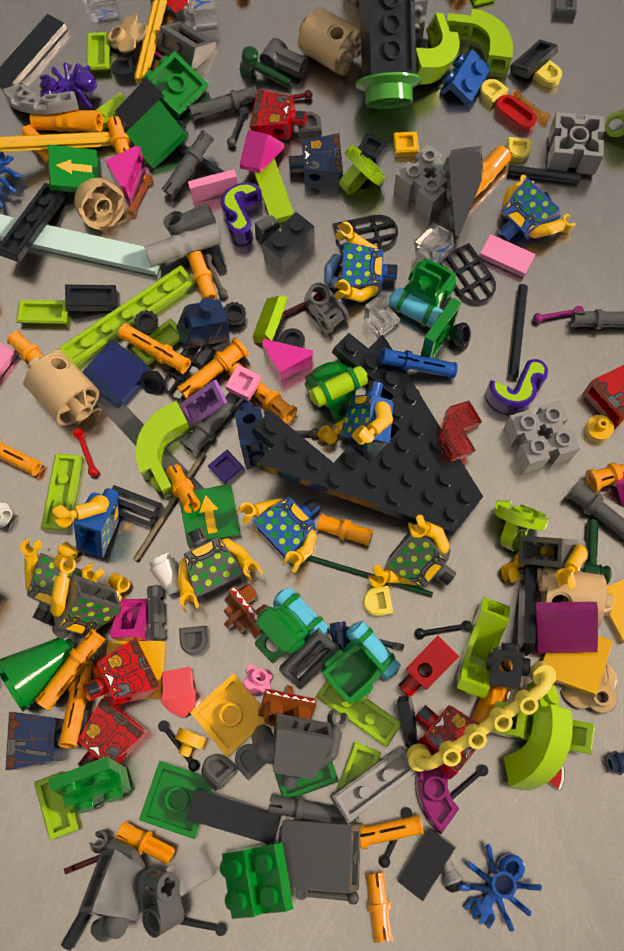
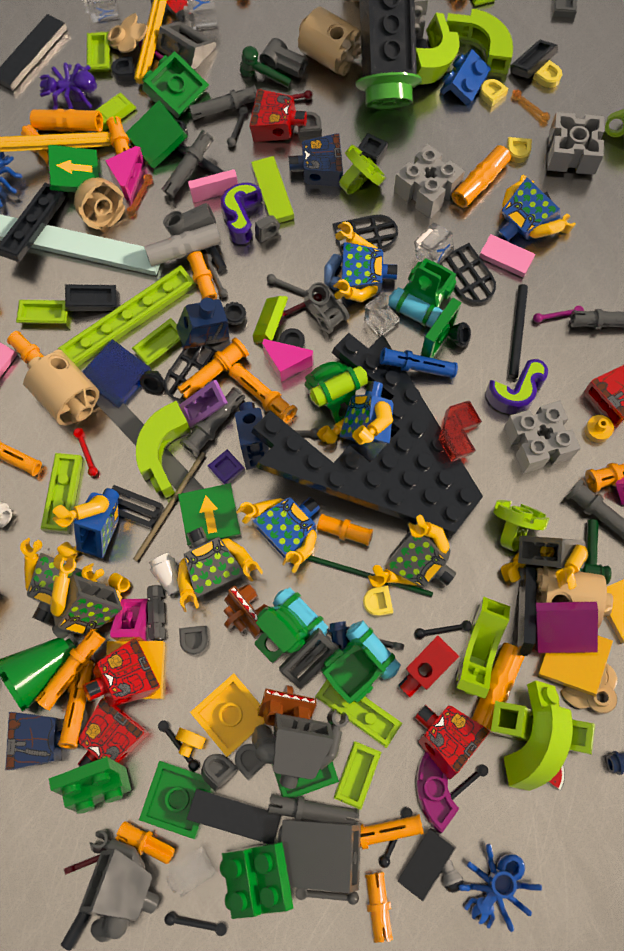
(26, 101): light grey tile -> none
(57, 818): lime tile -> none
(139, 102): black tile -> none
(146, 322): black piece -> none
(162, 352): light orange pin -> none
(162, 904): dark grey piece -> none
(178, 691): coral tile -> none
(182, 488): light orange pin -> none
(243, 383): bright pink plate -> none
(252, 684): bright pink plate -> none
(259, 151): dark pink slope -> none
(272, 279): none -> dark grey hinge
(290, 243): black piece -> none
(372, 784): light grey tile -> none
(405, 144): yellow tile -> none
(408, 722): black tile -> none
(466, 174): dark grey slope -> none
(499, 718): light yellow bar -> none
(500, 673): black brick -> none
(515, 113): red tile -> none
(544, 174): black bar -> none

